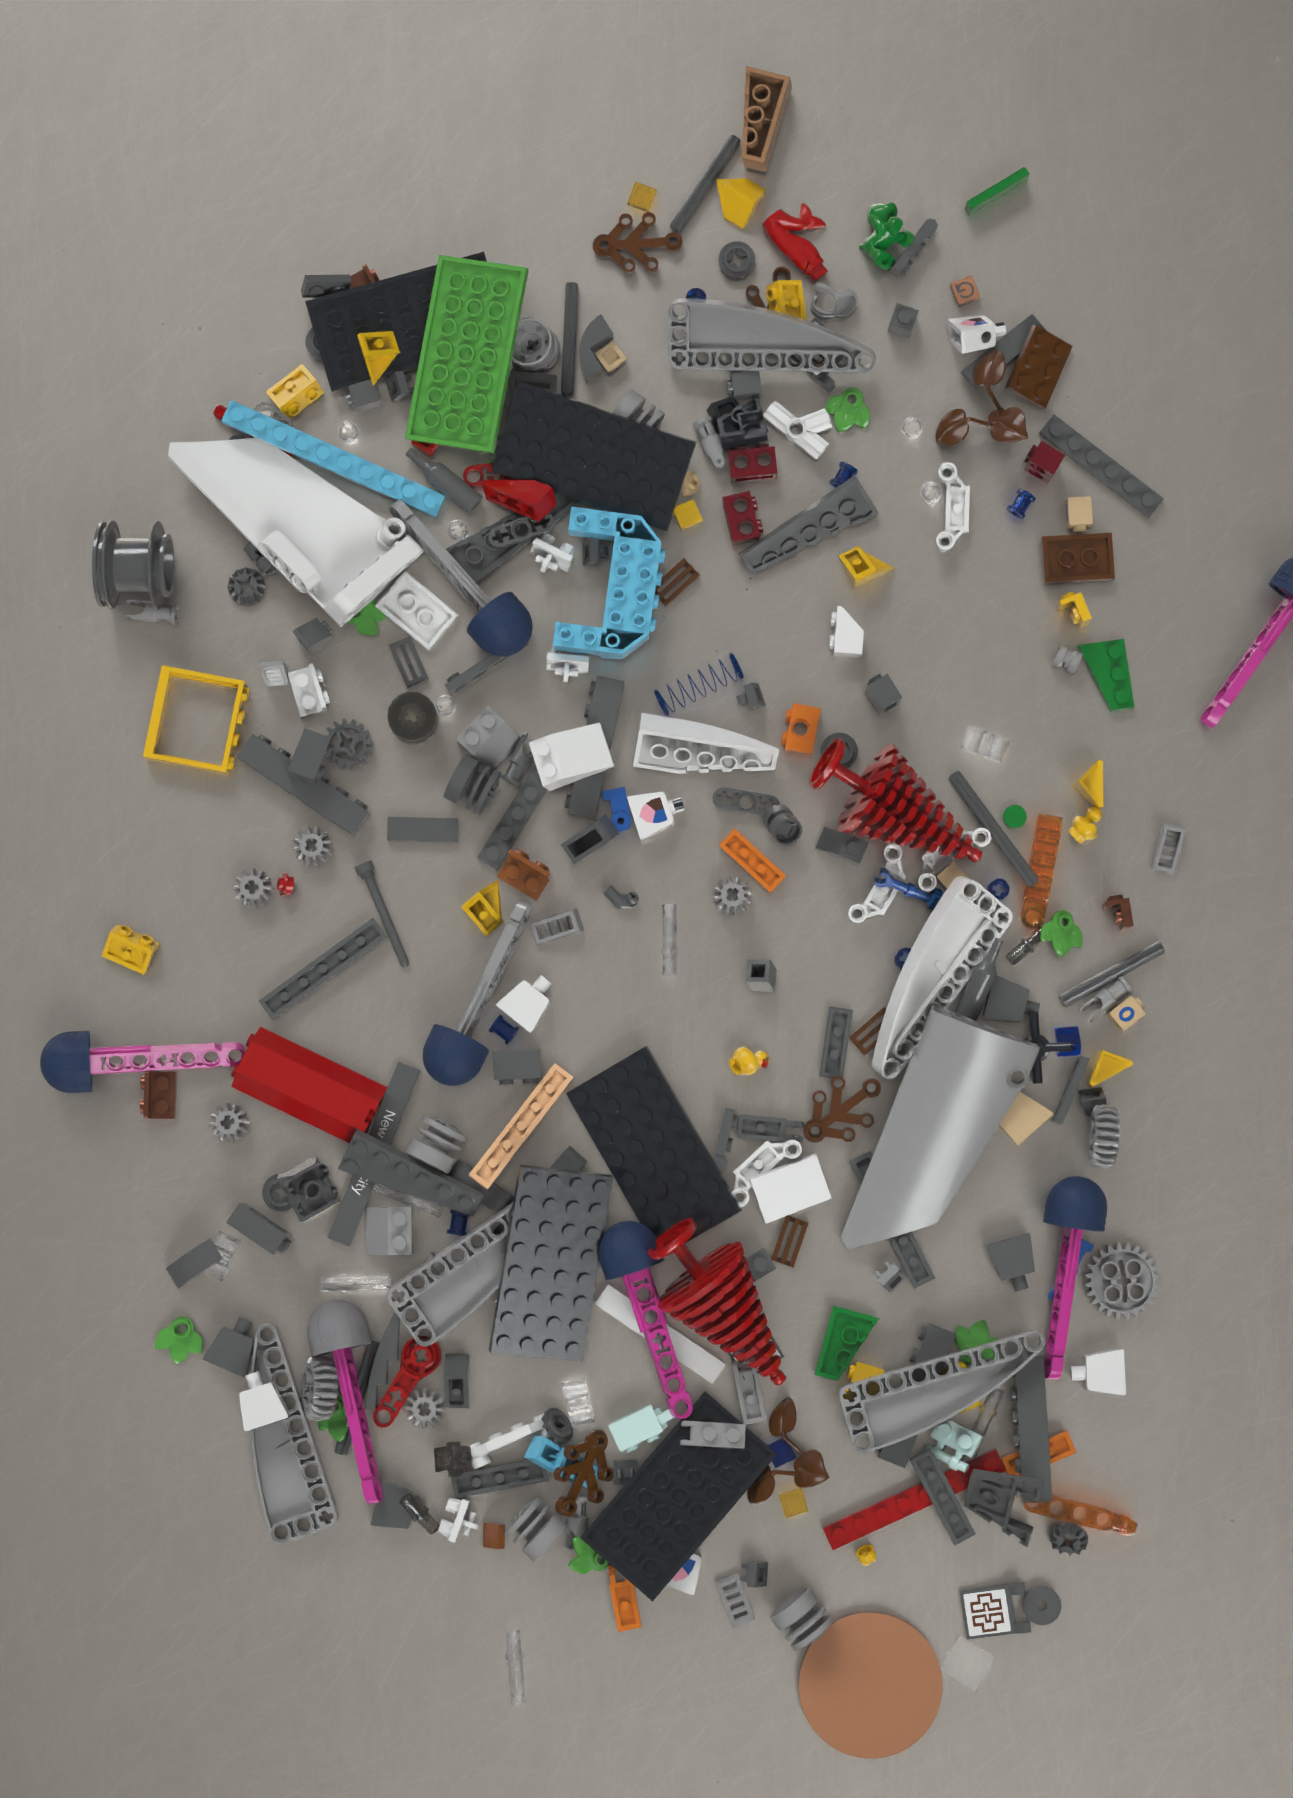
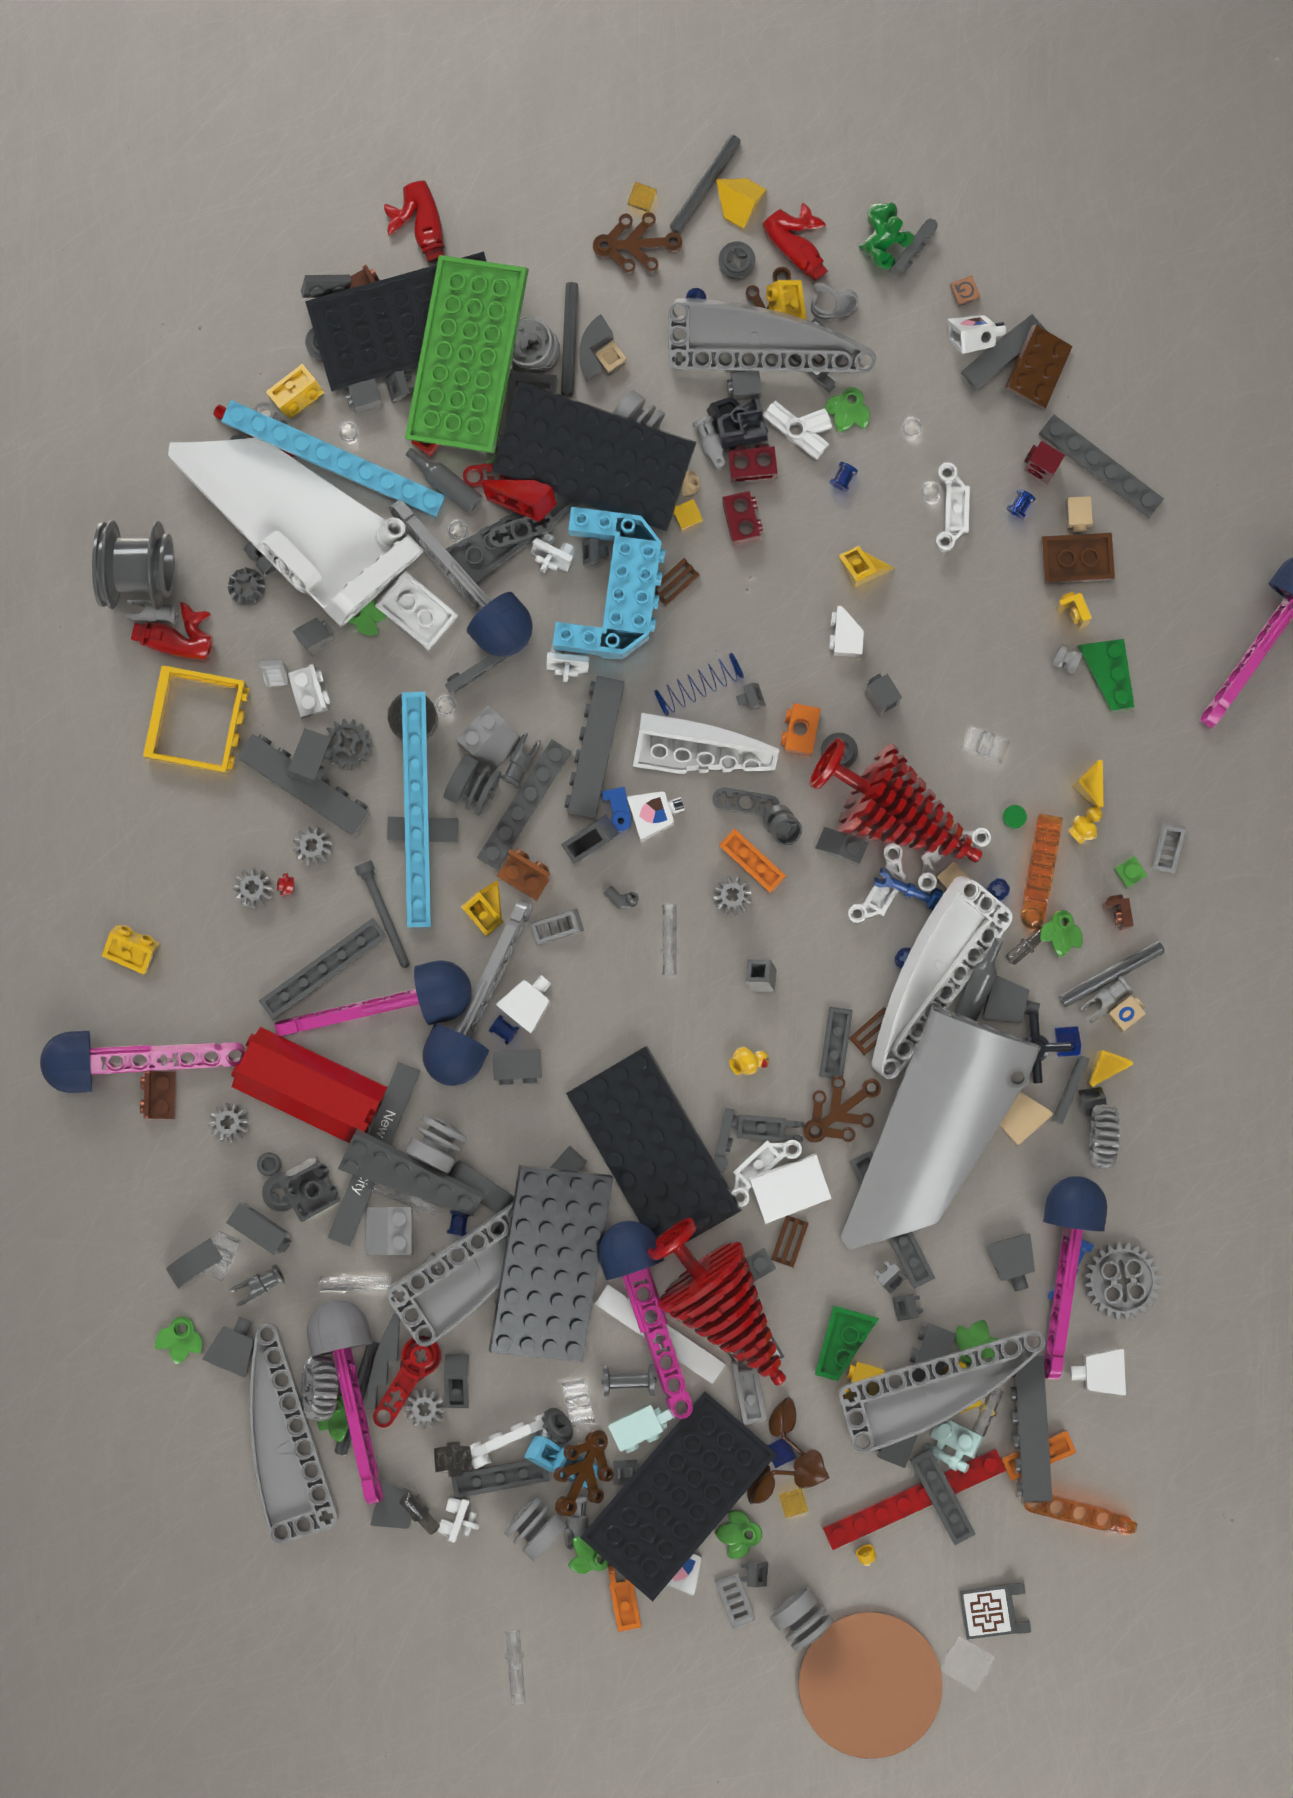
(169, 641): none -> red piece
(260, 1284): none -> dark grey piece
(261, 1403): white torso -> none
(269, 1164): none -> dark grey tile
(378, 352): yellow slope -> none
(416, 680): dark grey tile -> none
(416, 809): none -> medium azure plate
(427, 223): none -> red piece
(440, 991): none -> piece
(494, 1535): dark orange tile -> none
(520, 1126): light nougat plate -> none
(571, 755): white slope -> none
(630, 1380): none -> dark grey hose
(715, 1434): light grey hinge -> none
(735, 1534): none -> bright green plate
(763, 113): medium nougat wedge -> none
(825, 517): dark grey wing -> none
(903, 320): dark grey brick -> none
(906, 1307): none -> dark grey tile
(993, 1496): dark grey wing -> none
(994, 828): dark grey axle -> none
(996, 191): green tile -> none
(1005, 425): reddish brown plant -> none
(1046, 1615): dark grey piece -> none
(1069, 1531): dark grey gear -> none
(1130, 872): none -> bright green plate

